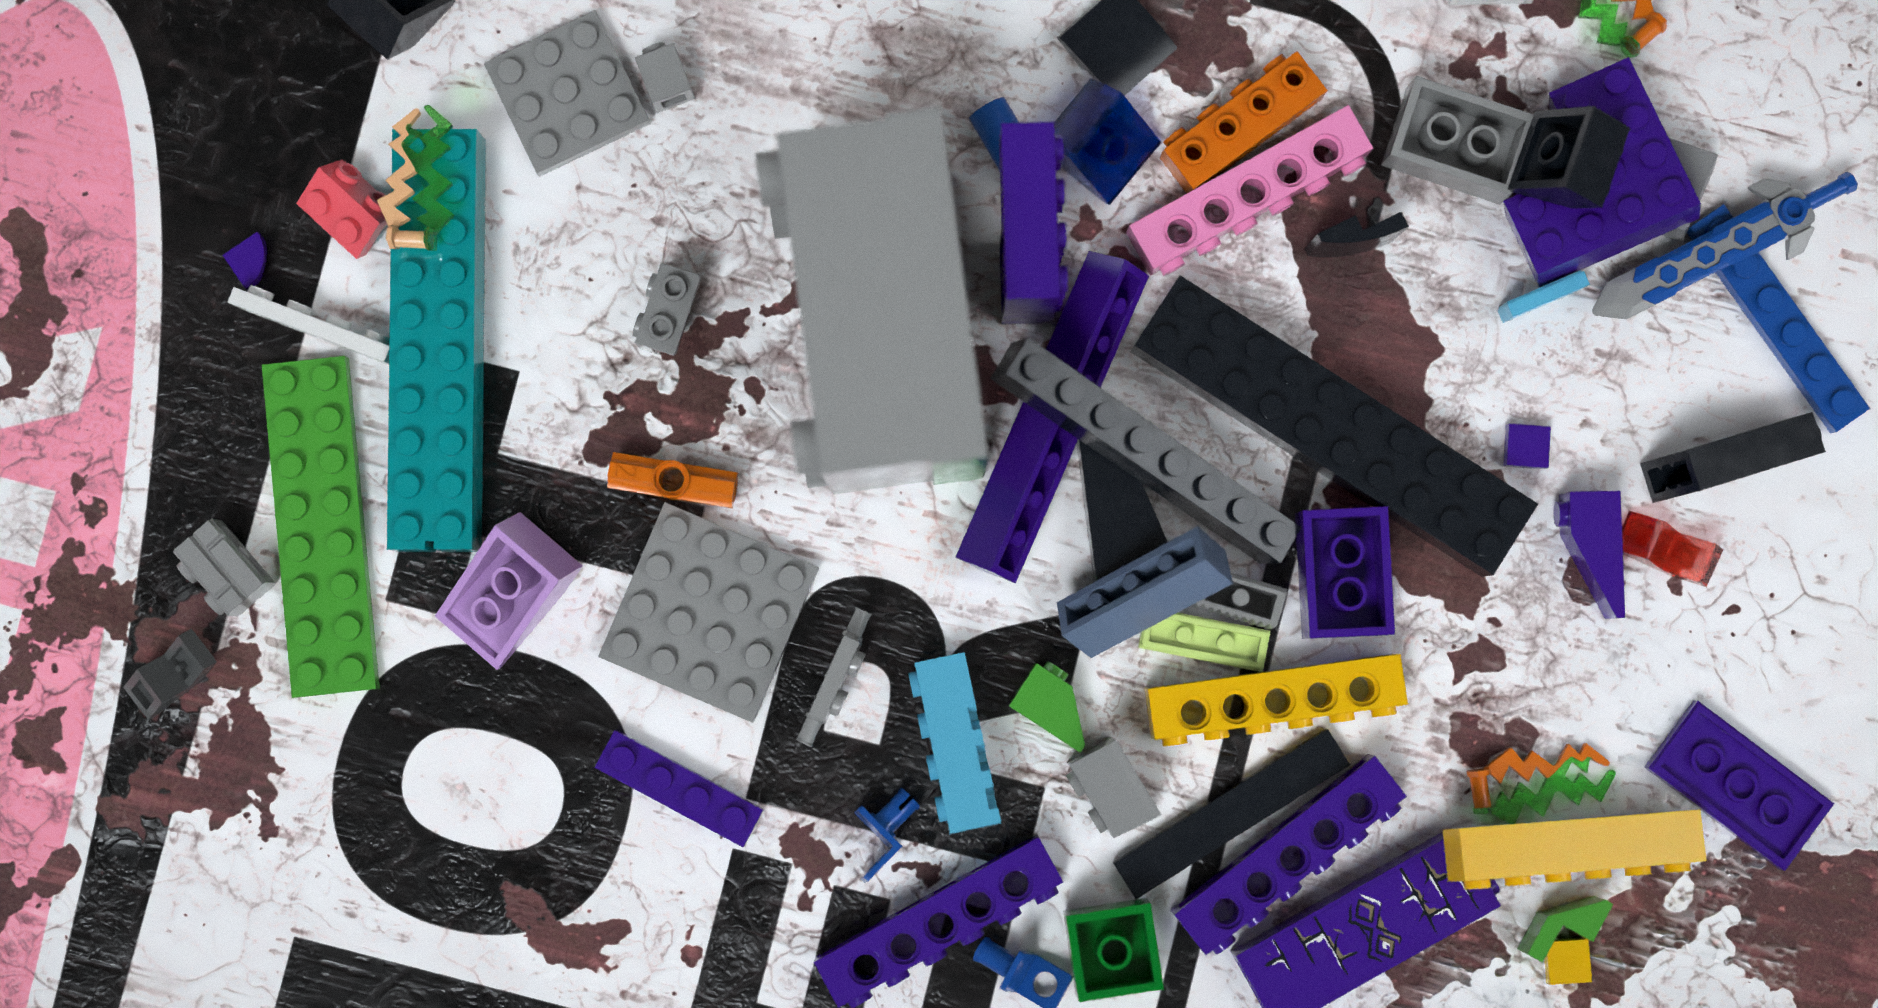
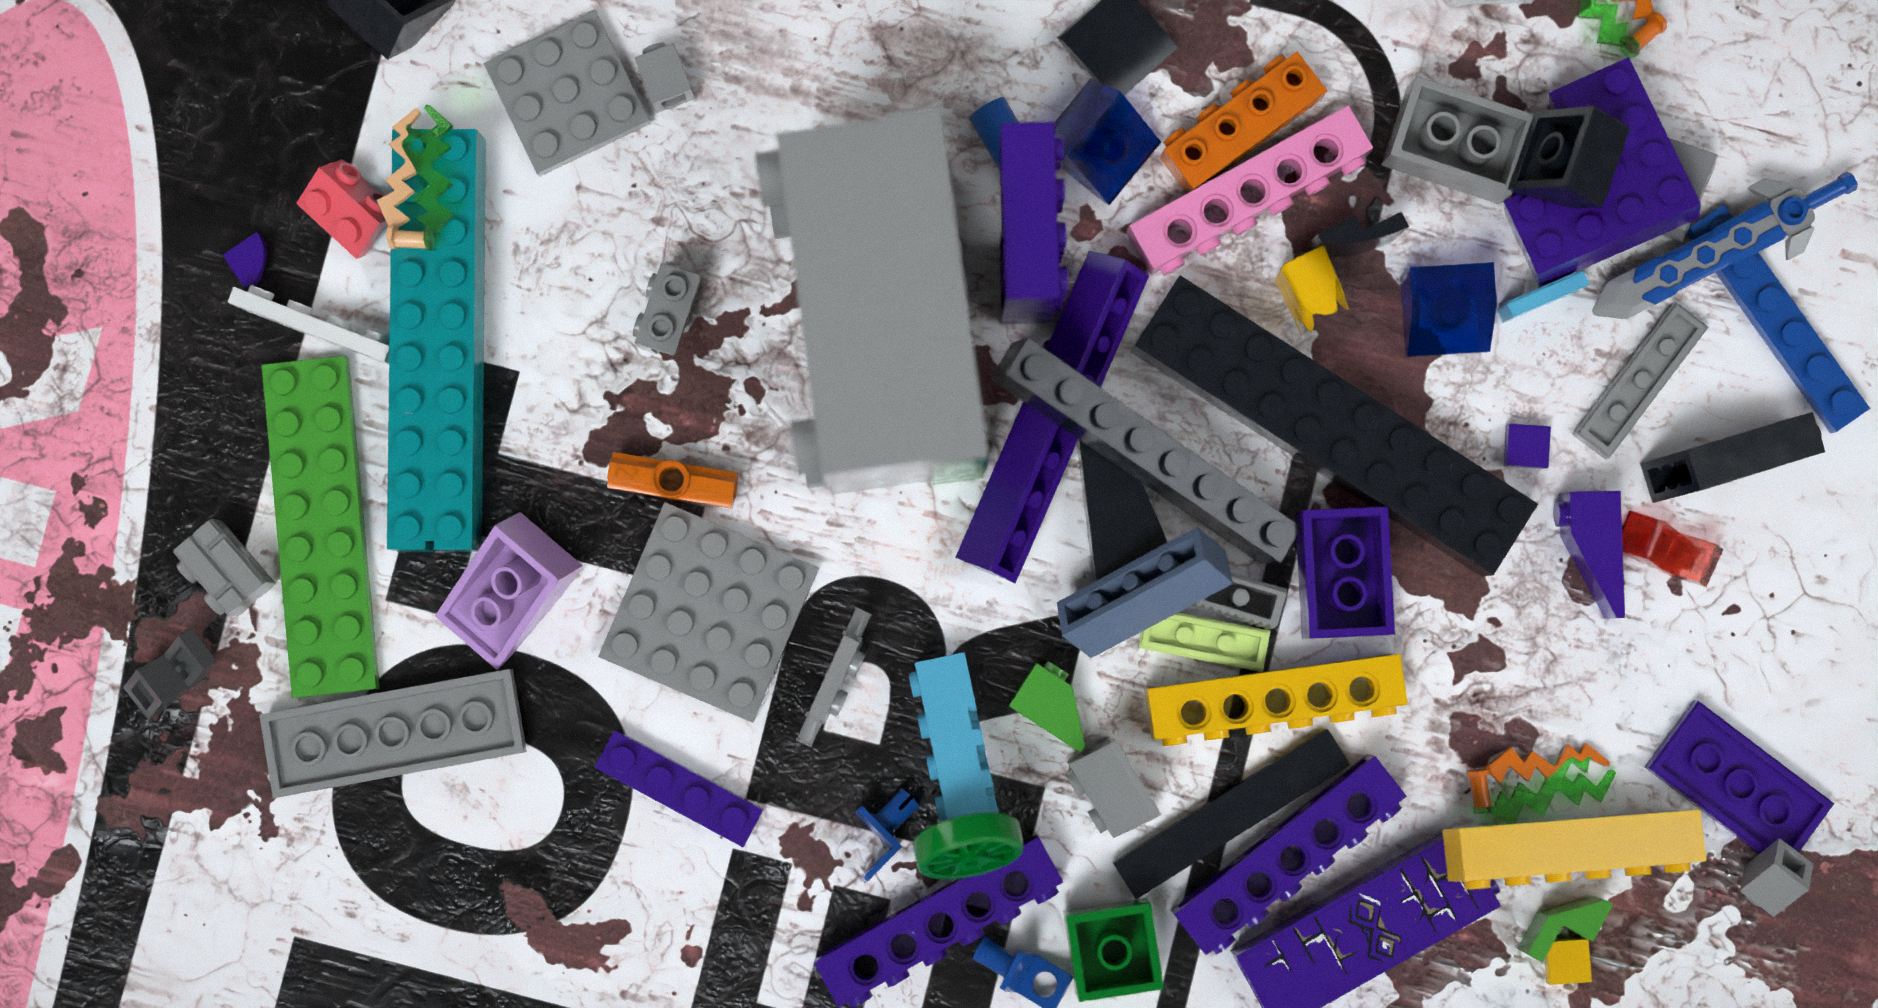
(392, 733): none -> light grey plate
(968, 845): none -> green wheel
(1310, 287): none -> yellow piece
(1448, 309): none -> clear blue slope
(1640, 380): none -> light grey tile
(1776, 877): none -> light grey brick

